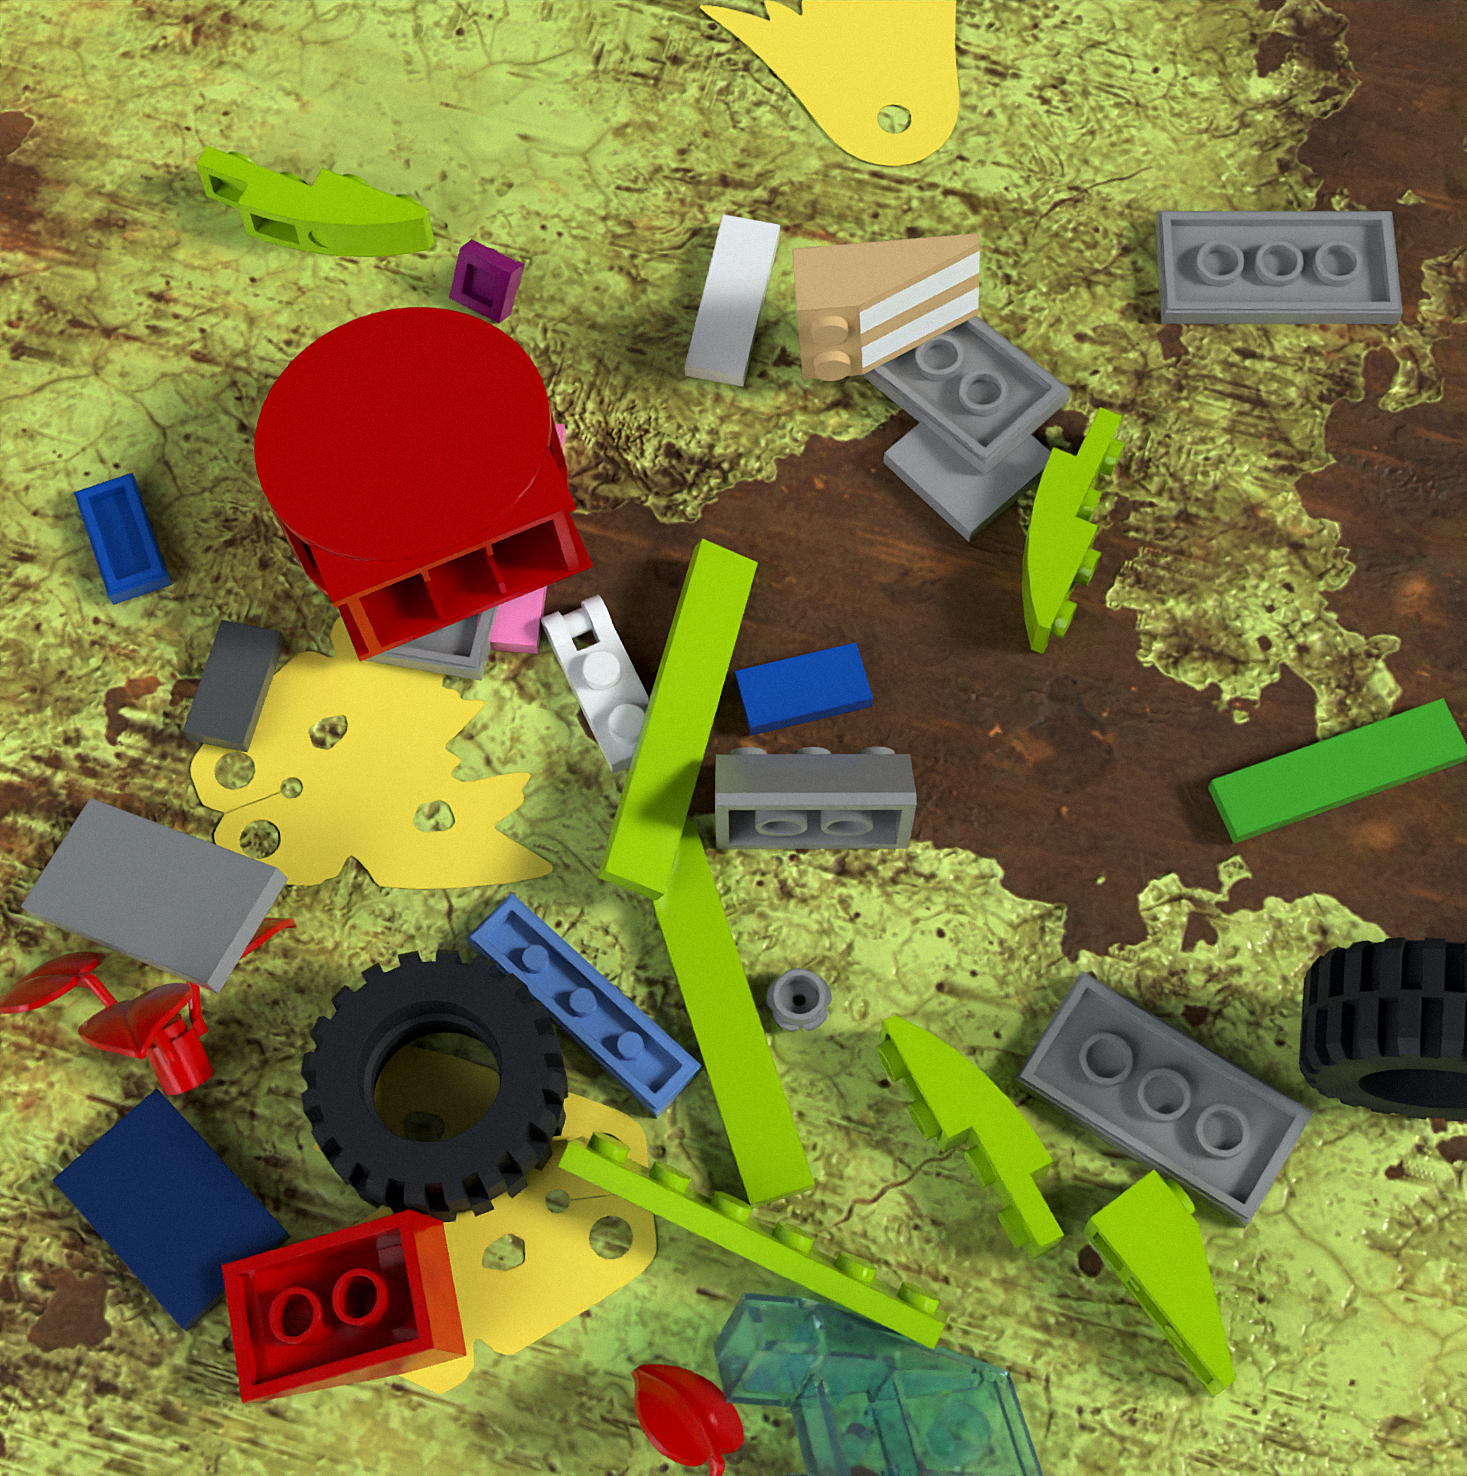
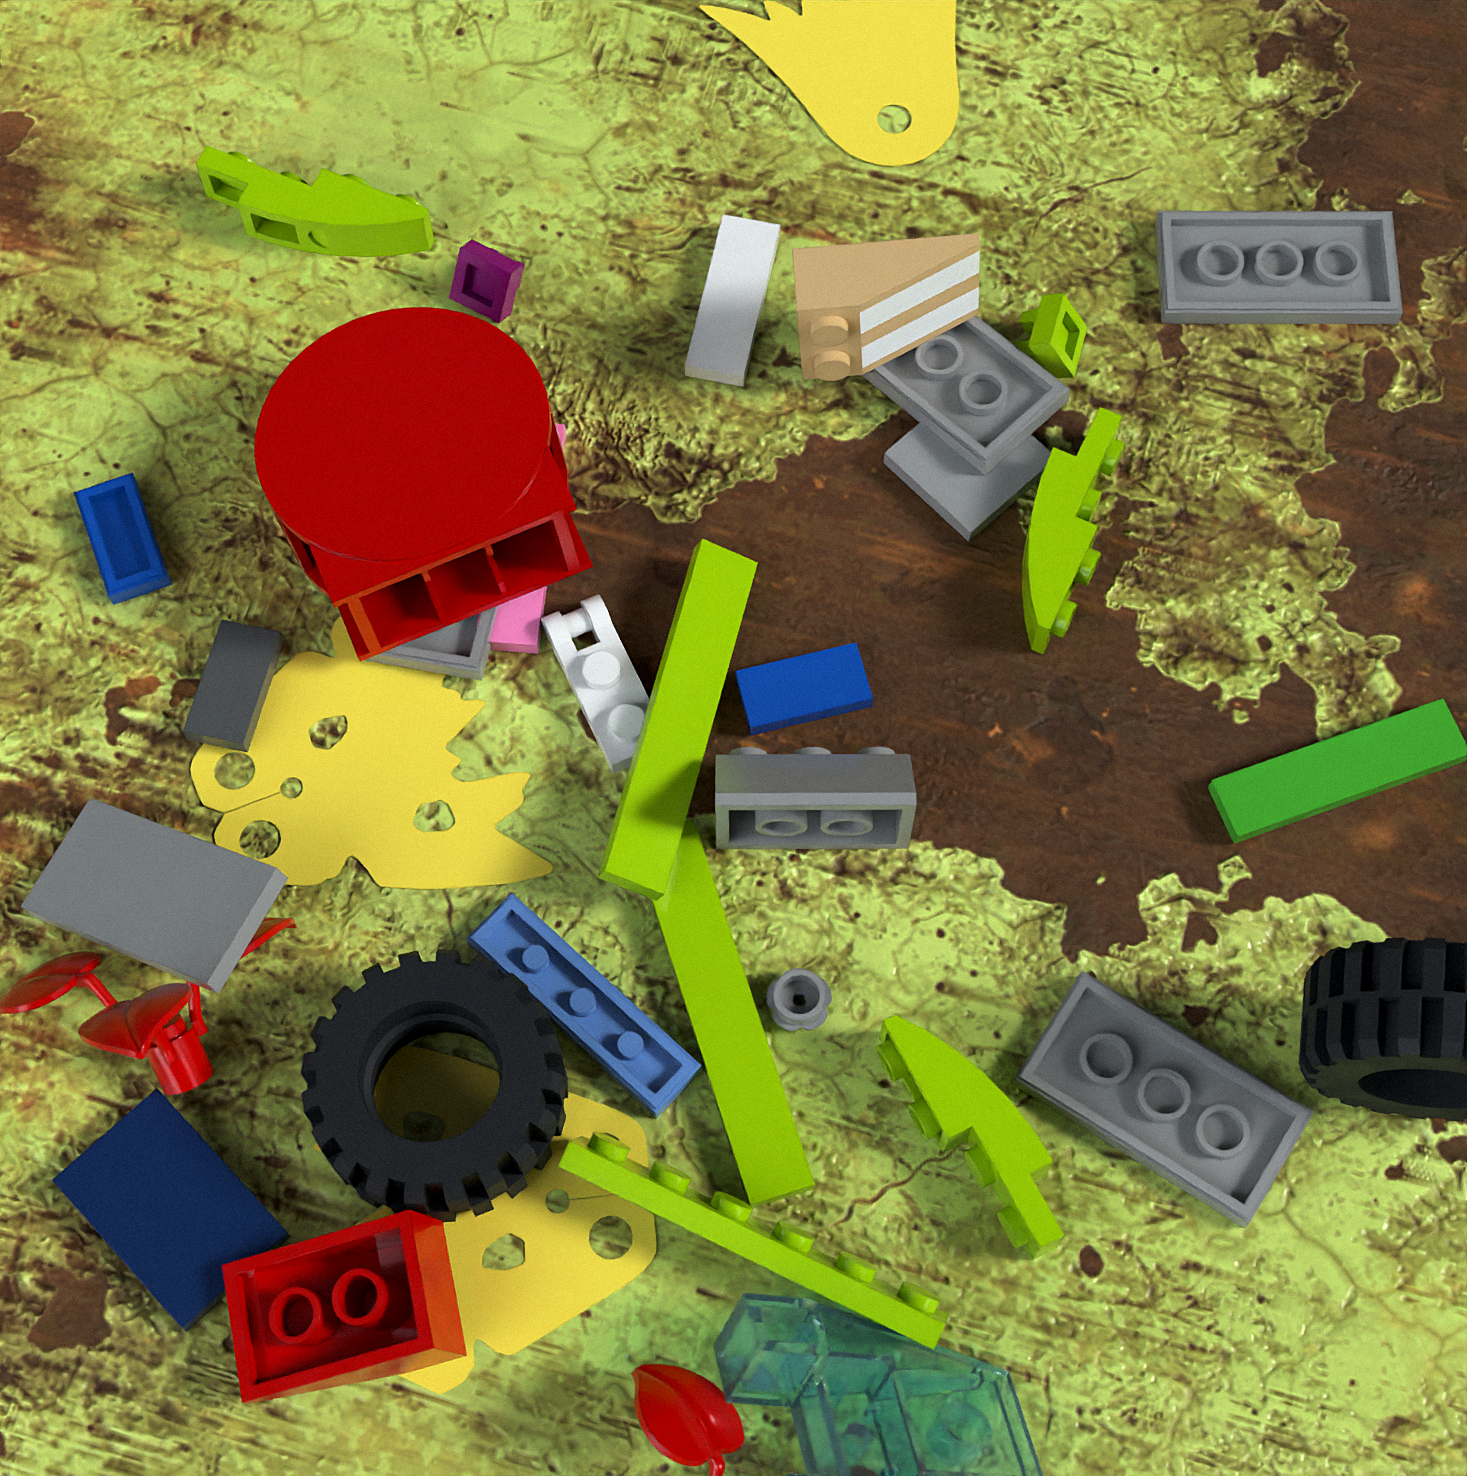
(1055, 335): none -> lime tile
(1164, 1265): lime slope -> none

